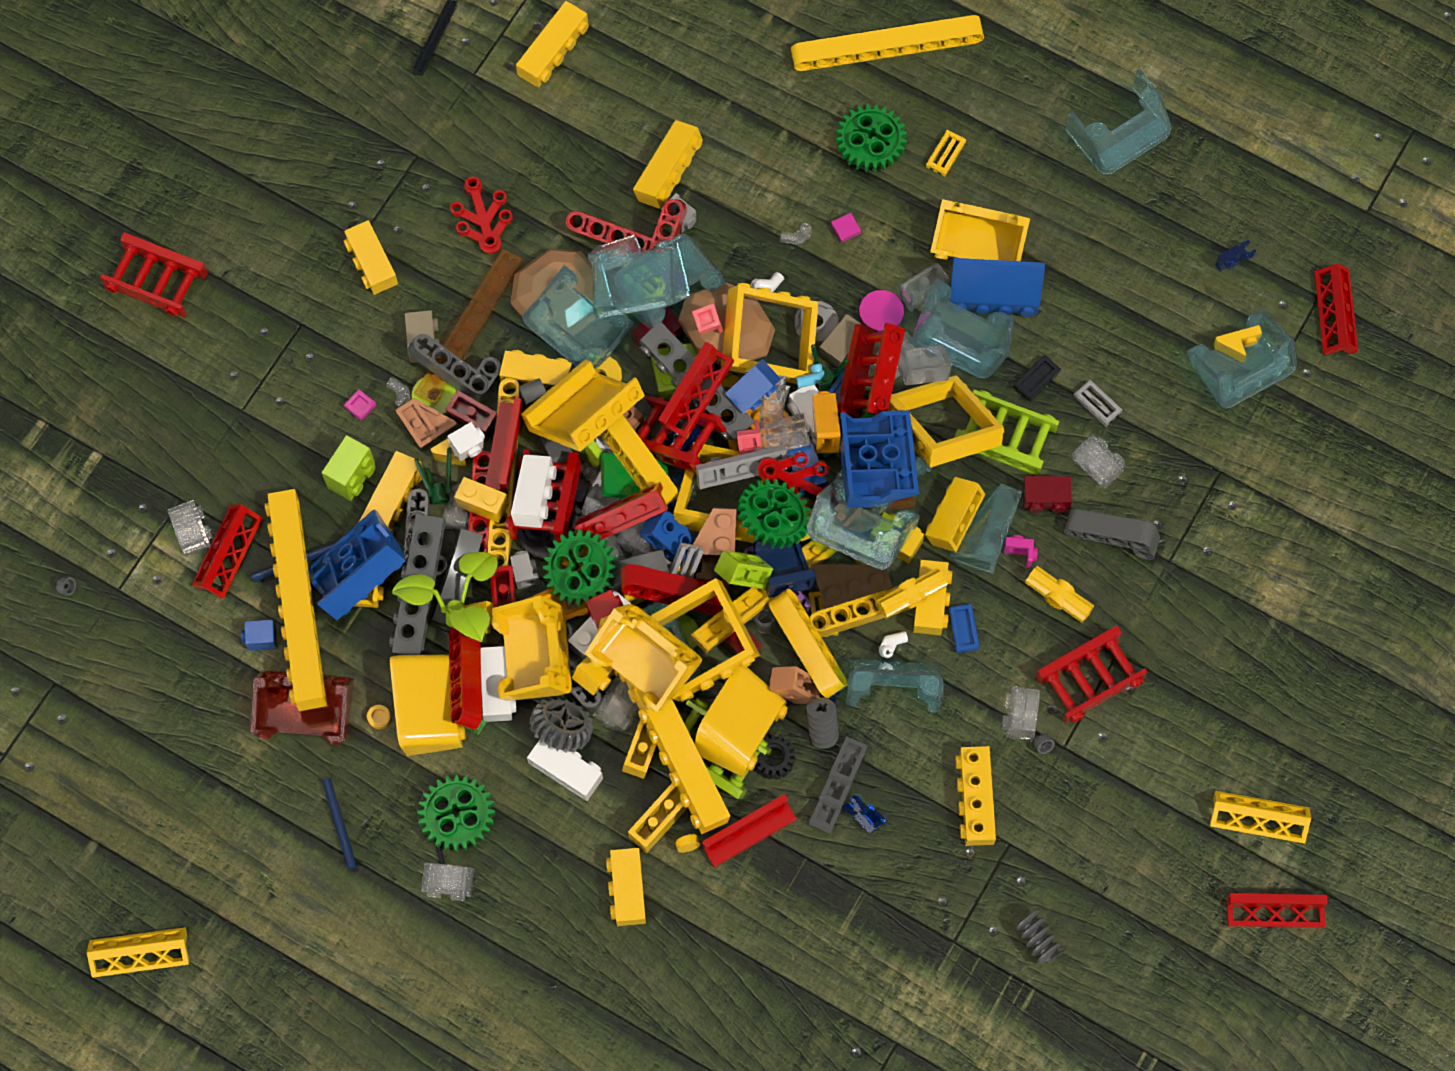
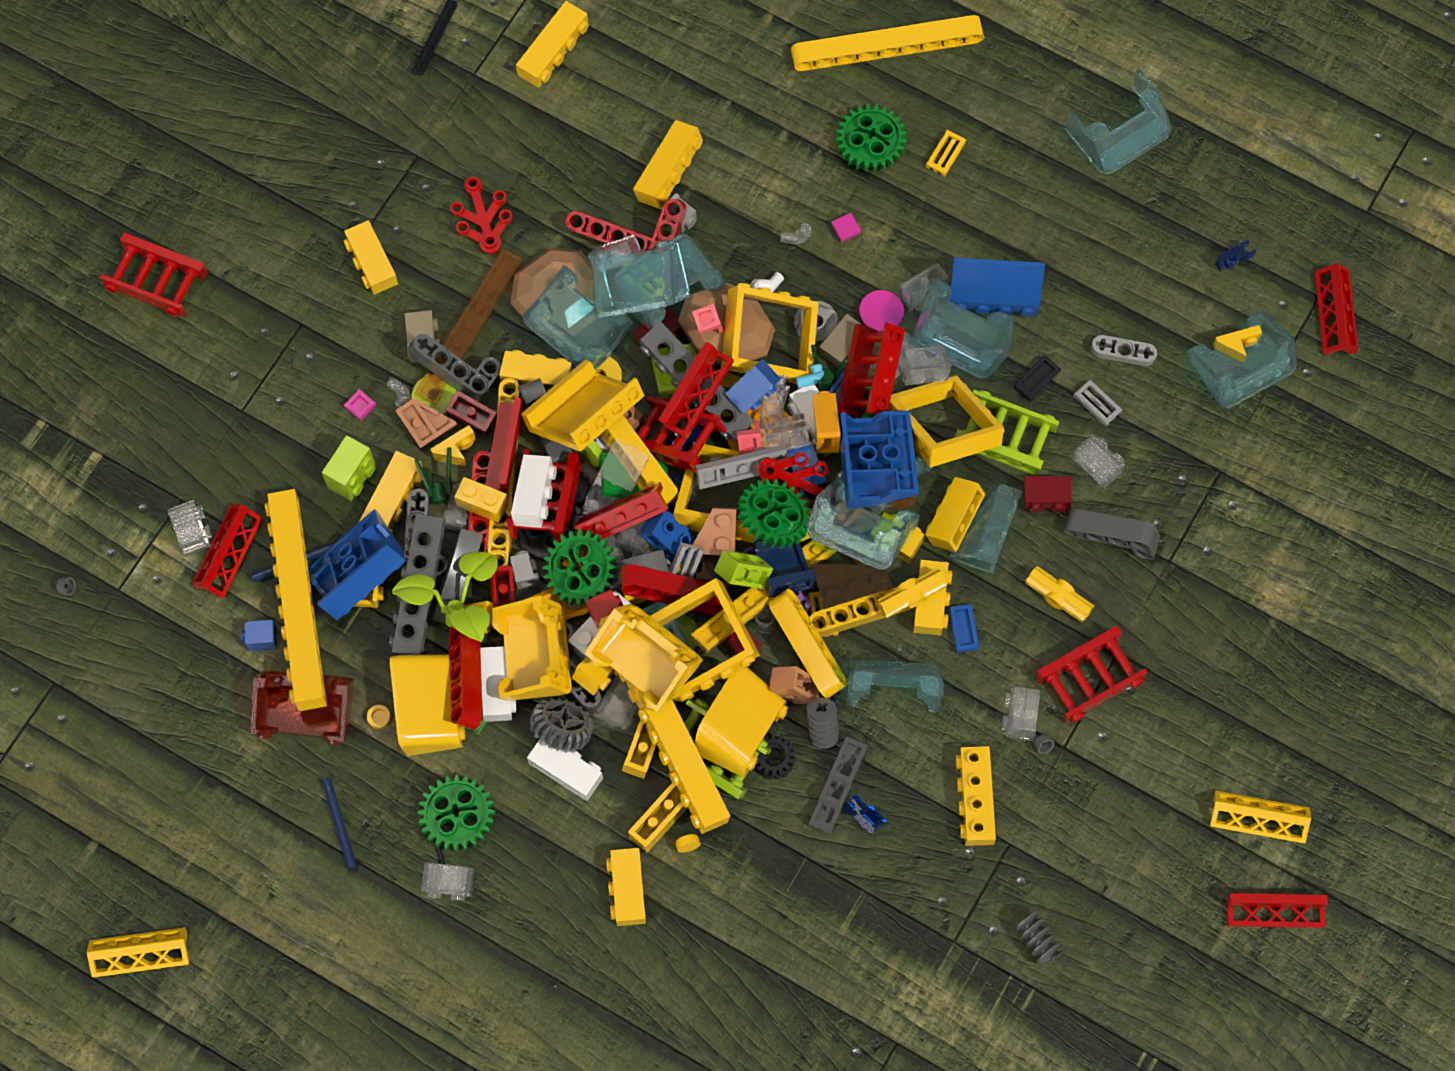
(466, 441): white brick -> none
(623, 465): none -> clear piece
(748, 831): red fence -> none
(889, 643): white arm -> none
(978, 233): yellow windscreen -> none
(1018, 545): dark pink bracket -> none
(1116, 356): none -> light grey beam

